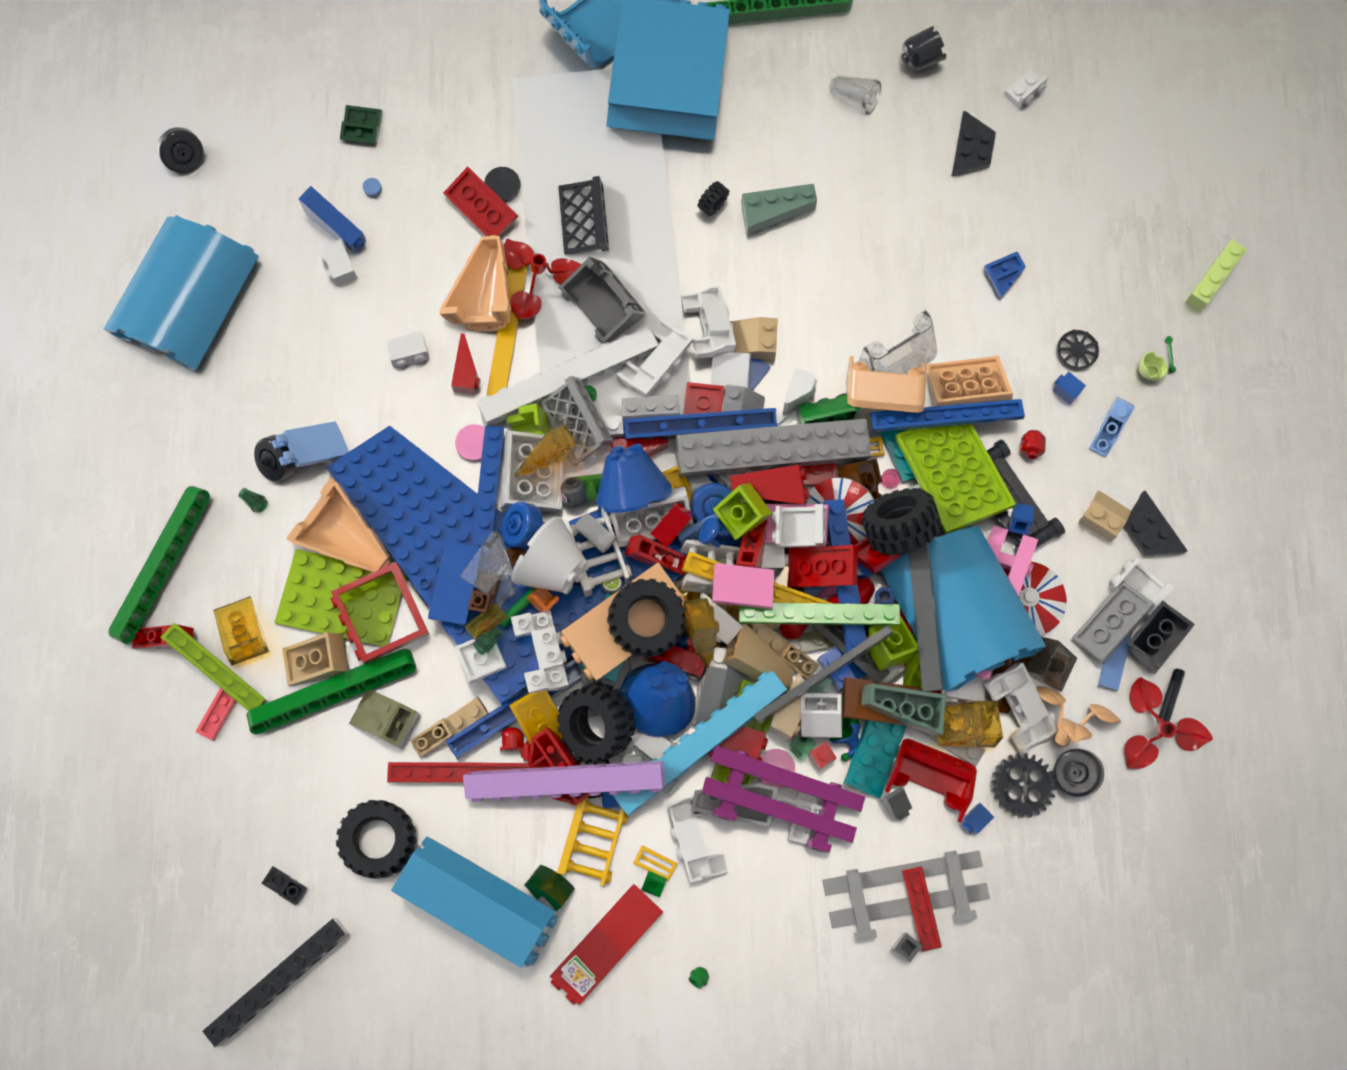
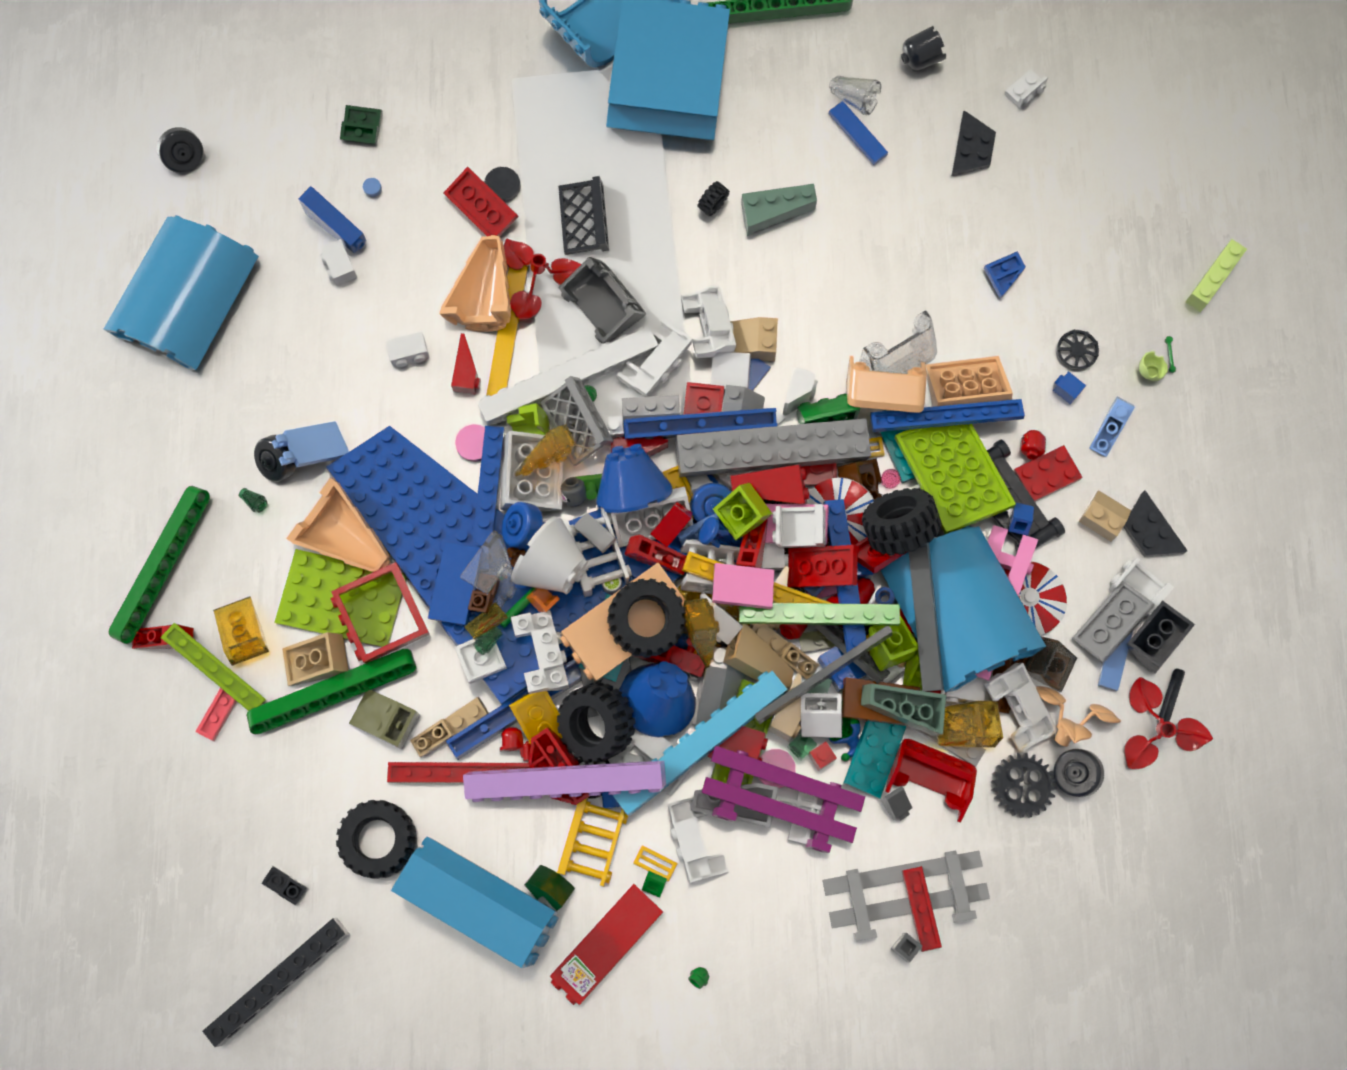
(858, 132): none -> blue tile
(976, 819): blue brick -> none
(1048, 473): none -> red plate

